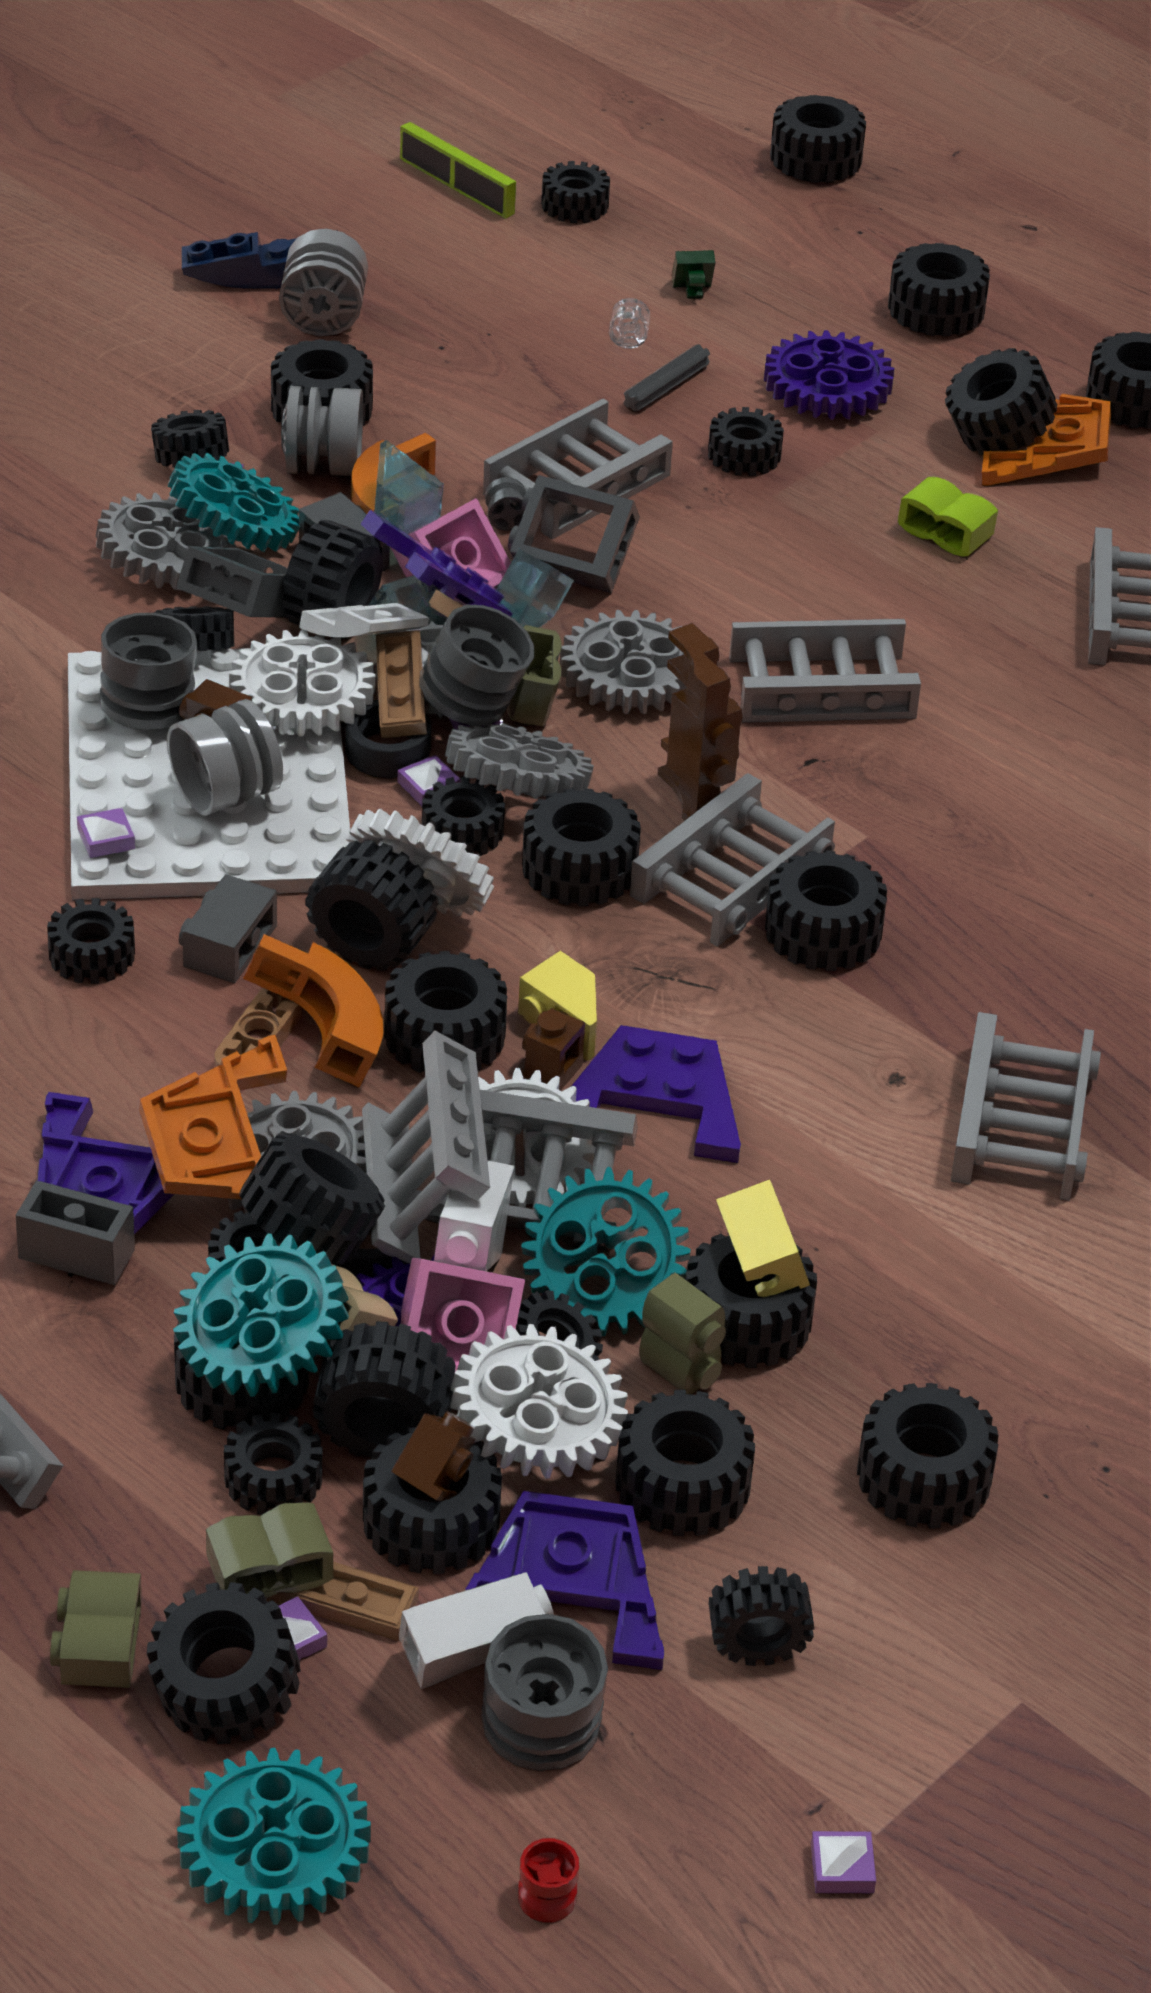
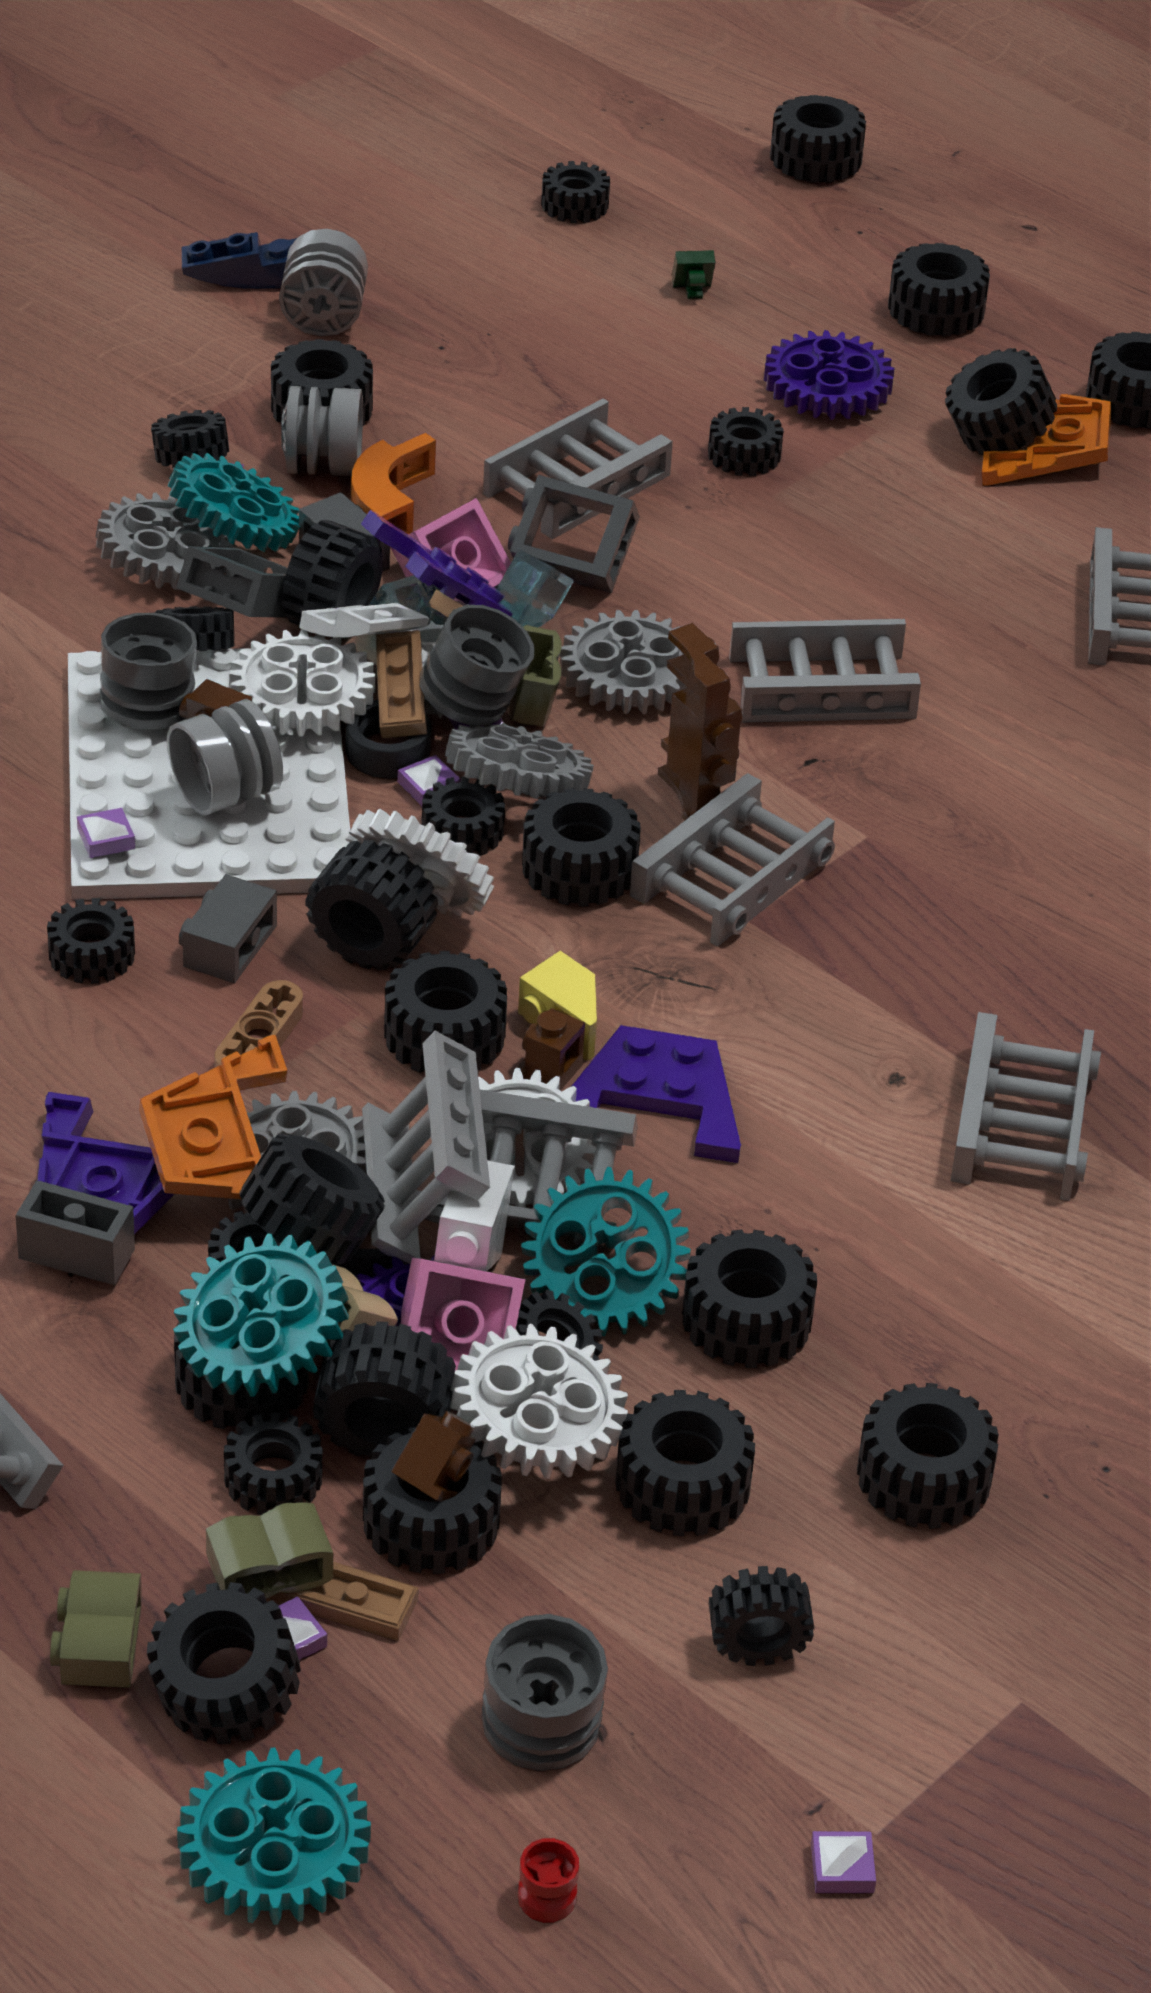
(334, 998): orange arch -> none
(405, 490): clear light blue slope -> none
(457, 170): tile -> none
(458, 1629): white slope -> none
(504, 502): dark grey wheel -> none
(581, 1557): dark purple wing -> none
(631, 333): clear wheel -> none
(666, 378): dark grey axle -> none
(682, 1334): olive brick -> none
(763, 1239): light yellow hinge -> none
(825, 910): black tyre -> none
(947, 516): lime brick -> none

